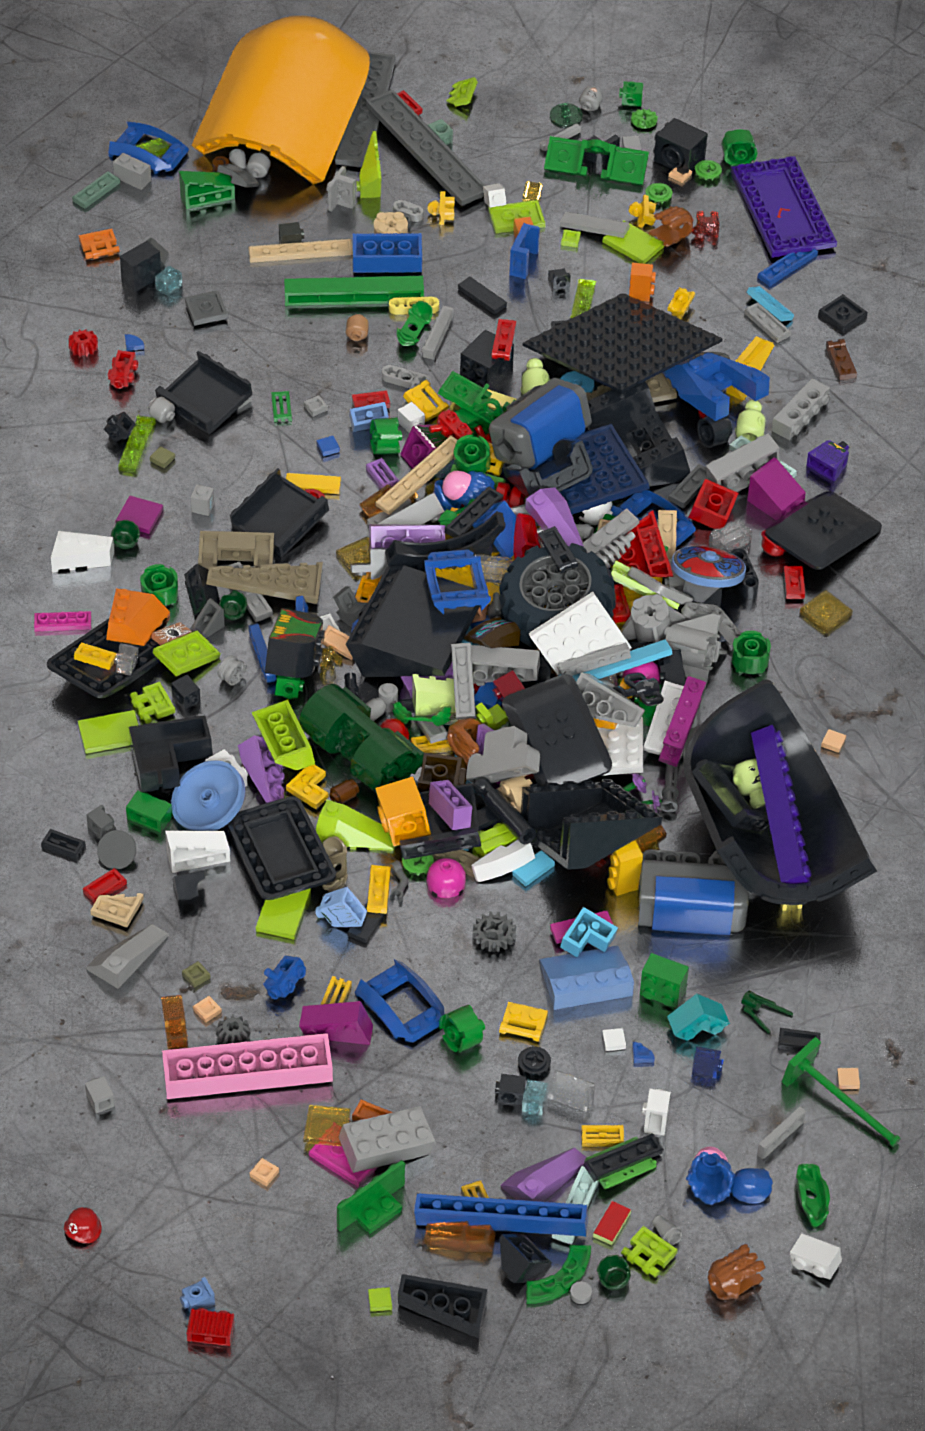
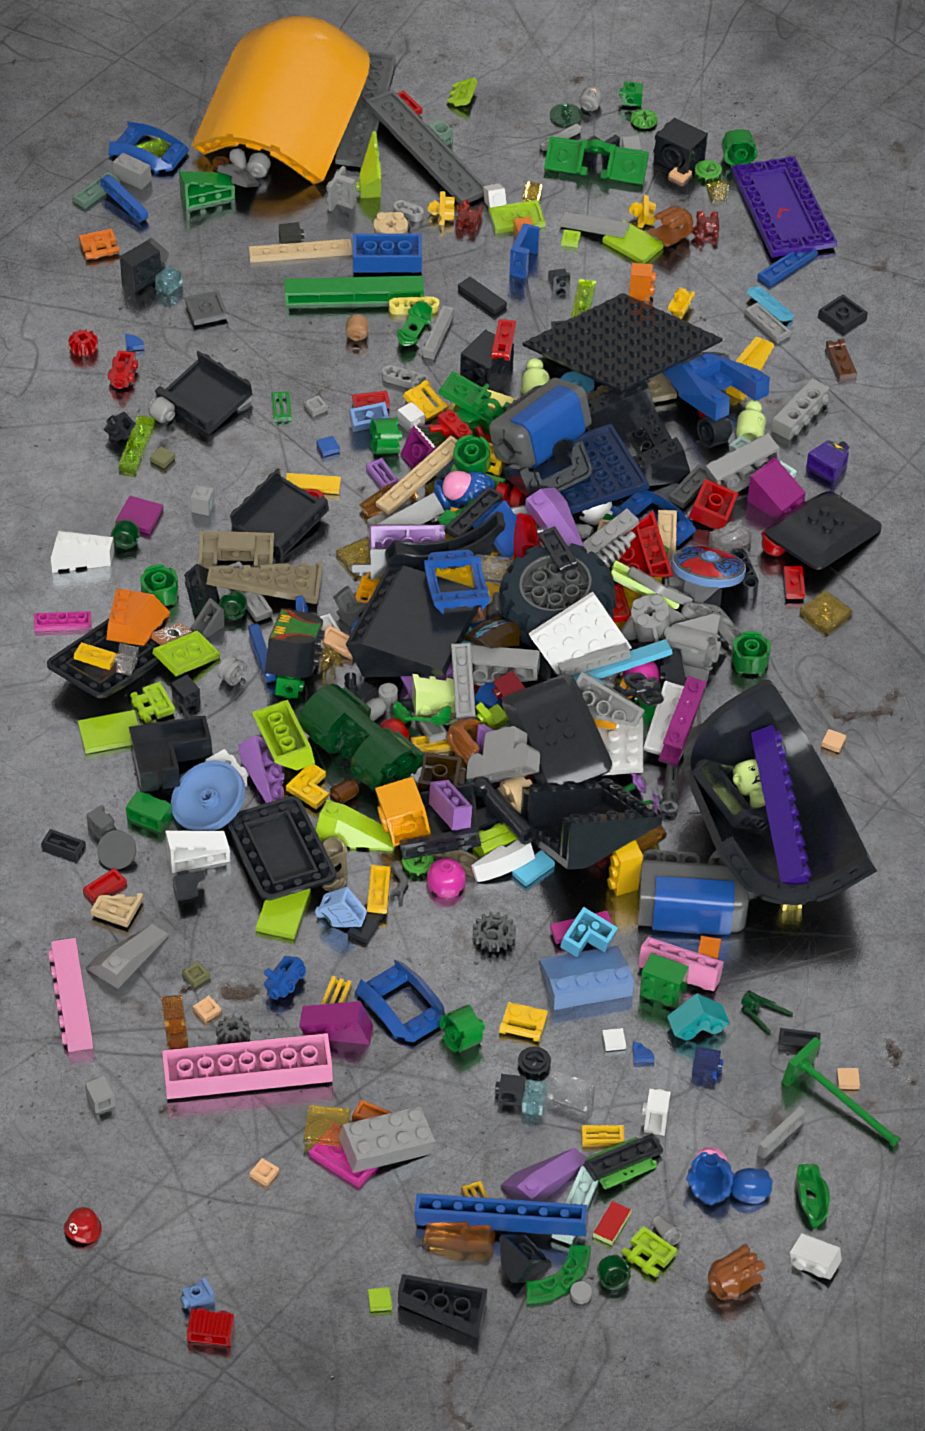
(71, 994): none -> bright pink brick
(124, 198): none -> blue beam
(373, 1203): green bracket -> none
(468, 216): none -> clear red animal
(659, 188): bright green gear -> none
(703, 970): none -> bright pink brick
(710, 947): none -> orange brick
(718, 187): none -> clear yellow slope

